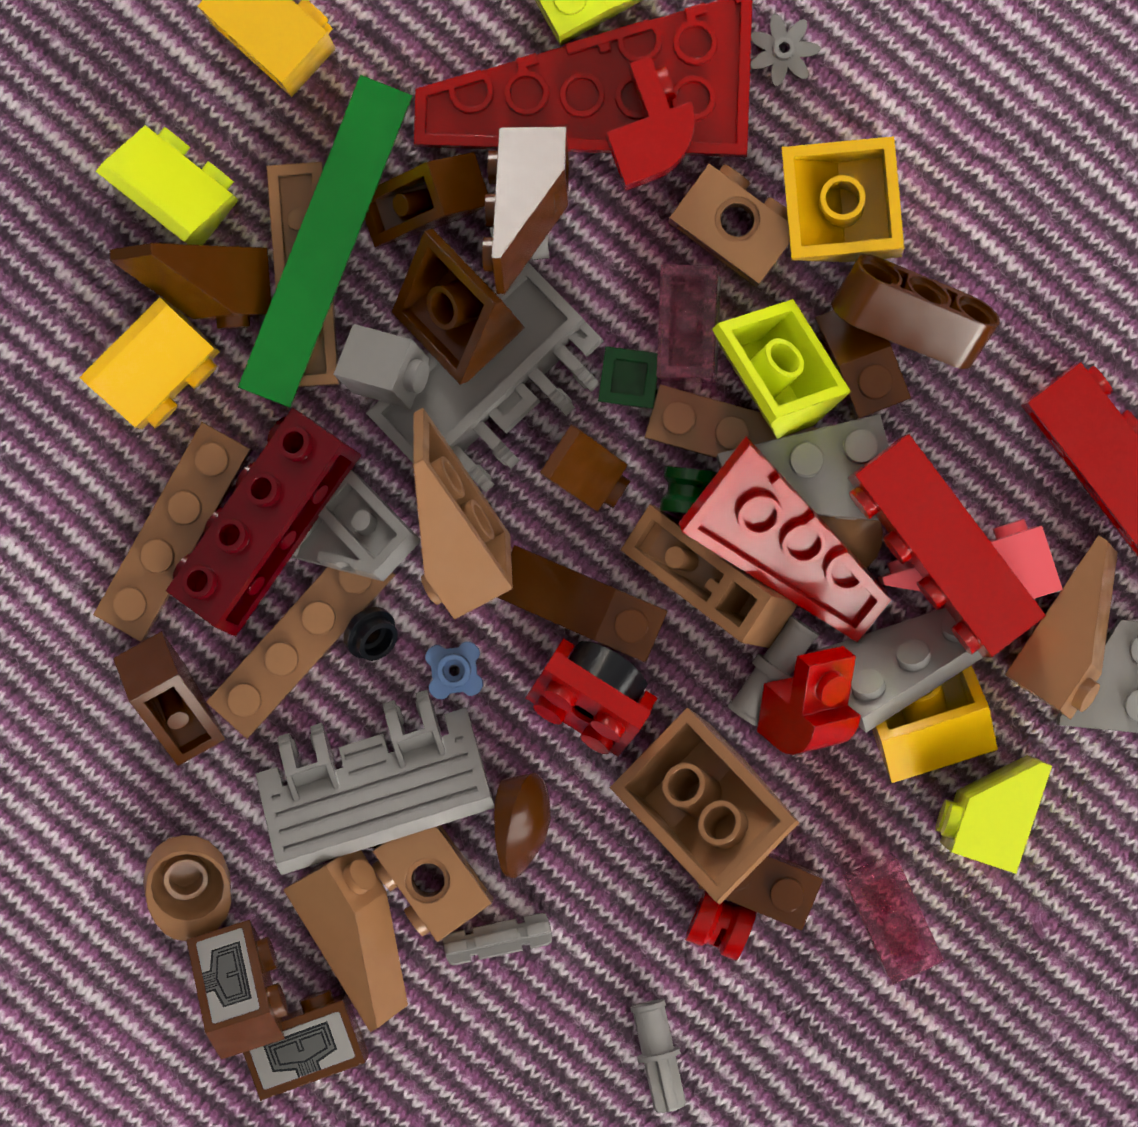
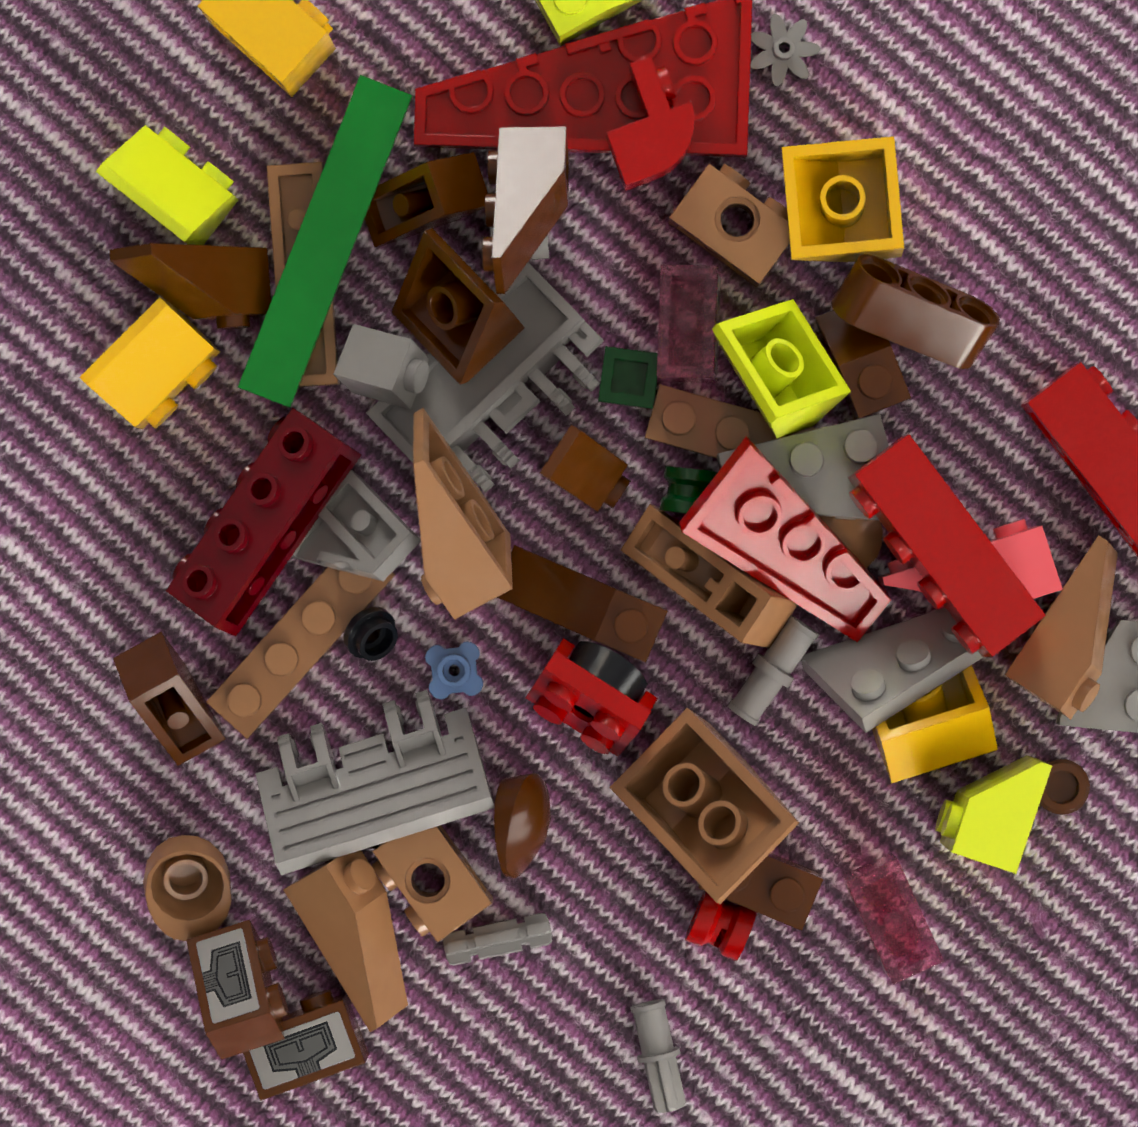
(172, 531): medium nougat plate -> none
(813, 705): red brick -> none
(1065, 788): none -> reddish brown tile

